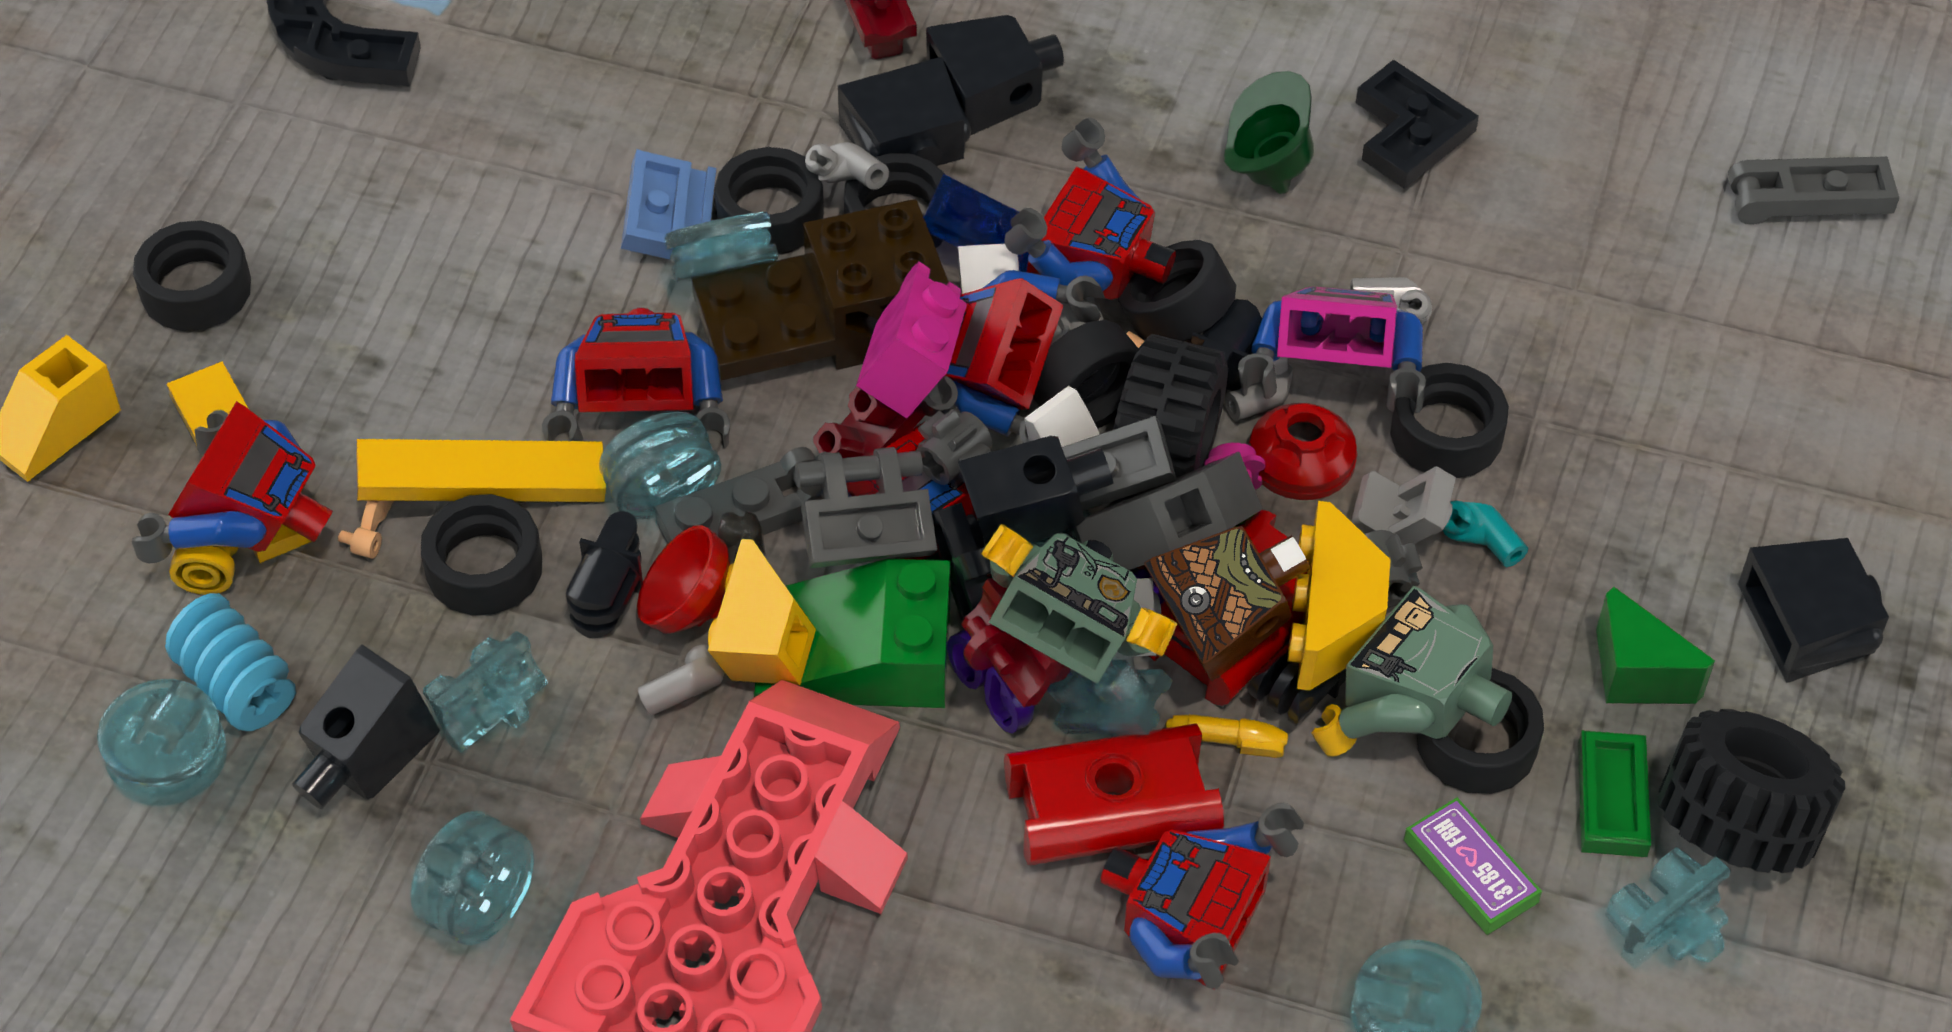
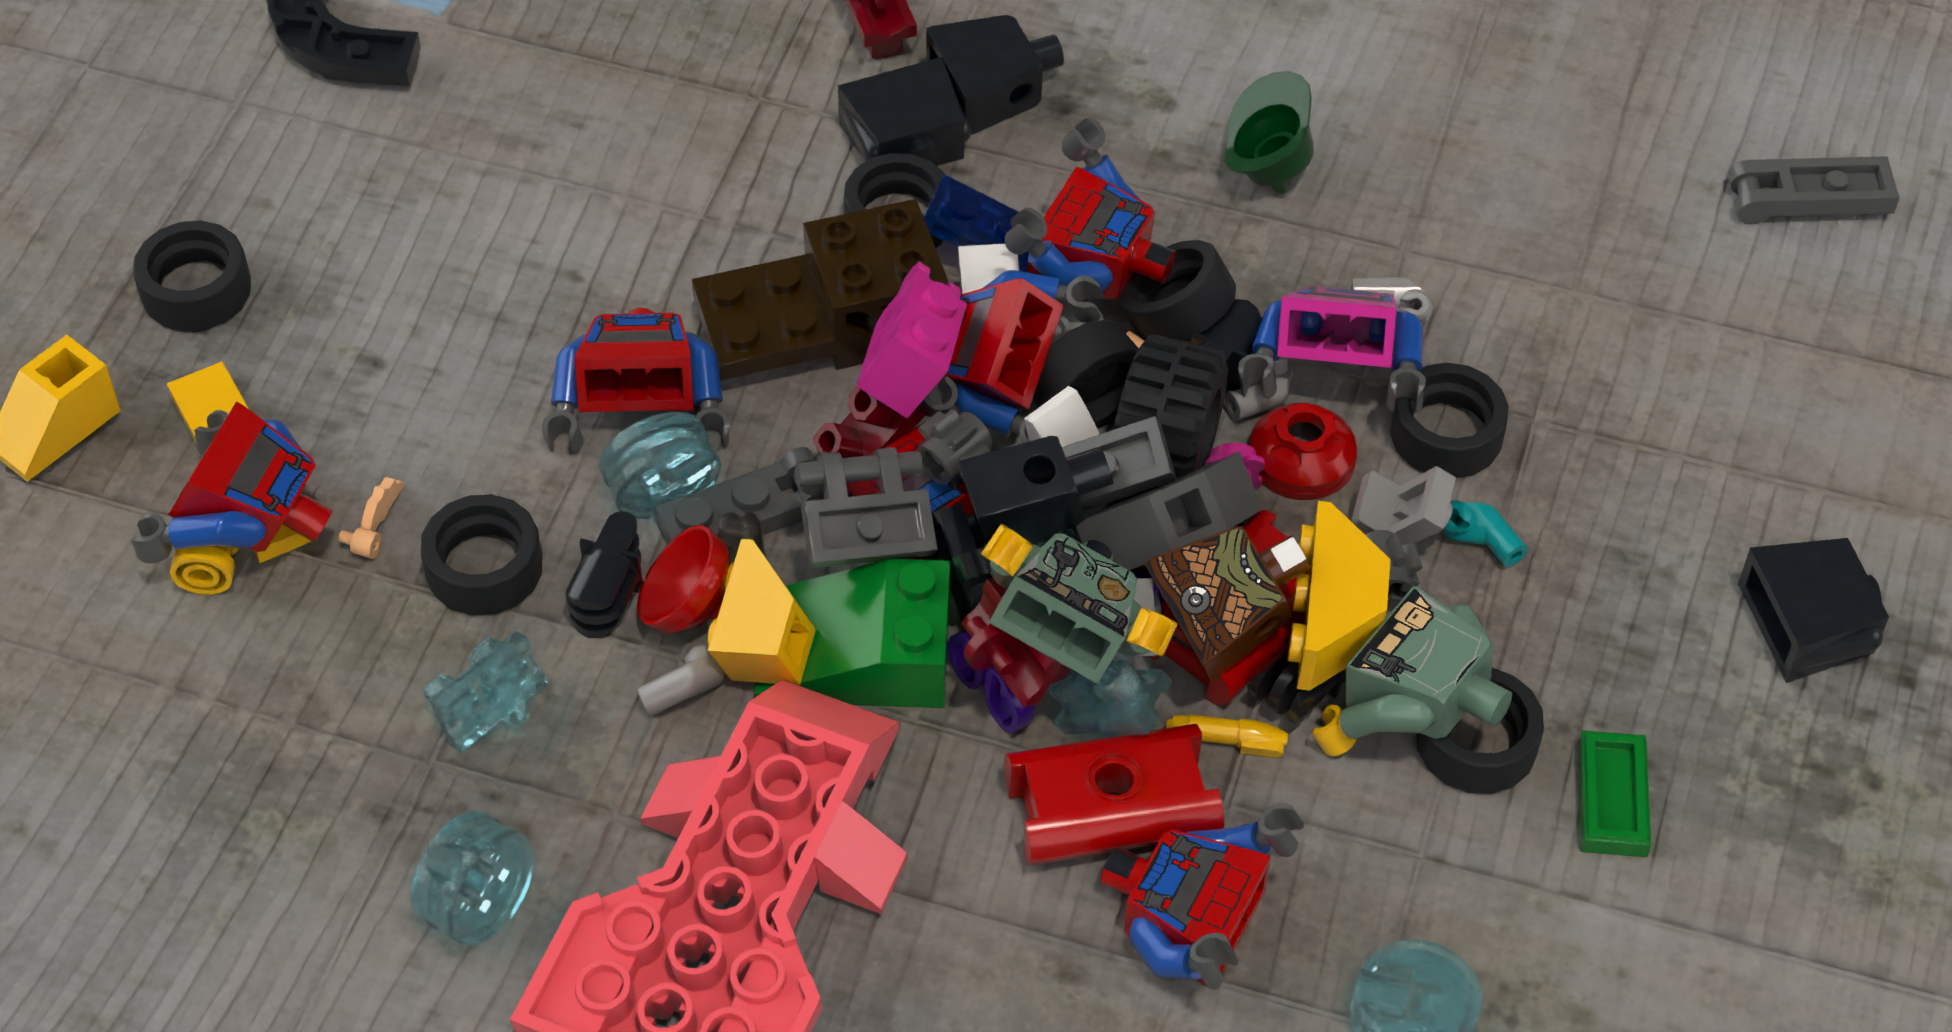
(162, 742): clear light blue head -> none
(230, 662): medium azure piece -> none
(363, 730): black torso -> none
(479, 467): yellow tile -> none
(664, 198): medium blue plate -> none
(720, 246): clear light blue head -> none
(776, 169): black tyre -> none
(845, 163): light grey arm -> none
(1420, 122): black plate -> none
(1472, 865): tile -> none
(1646, 658): green slope -> none
(1679, 915): clear light blue hips -> none
(1751, 790): black tyre -> none

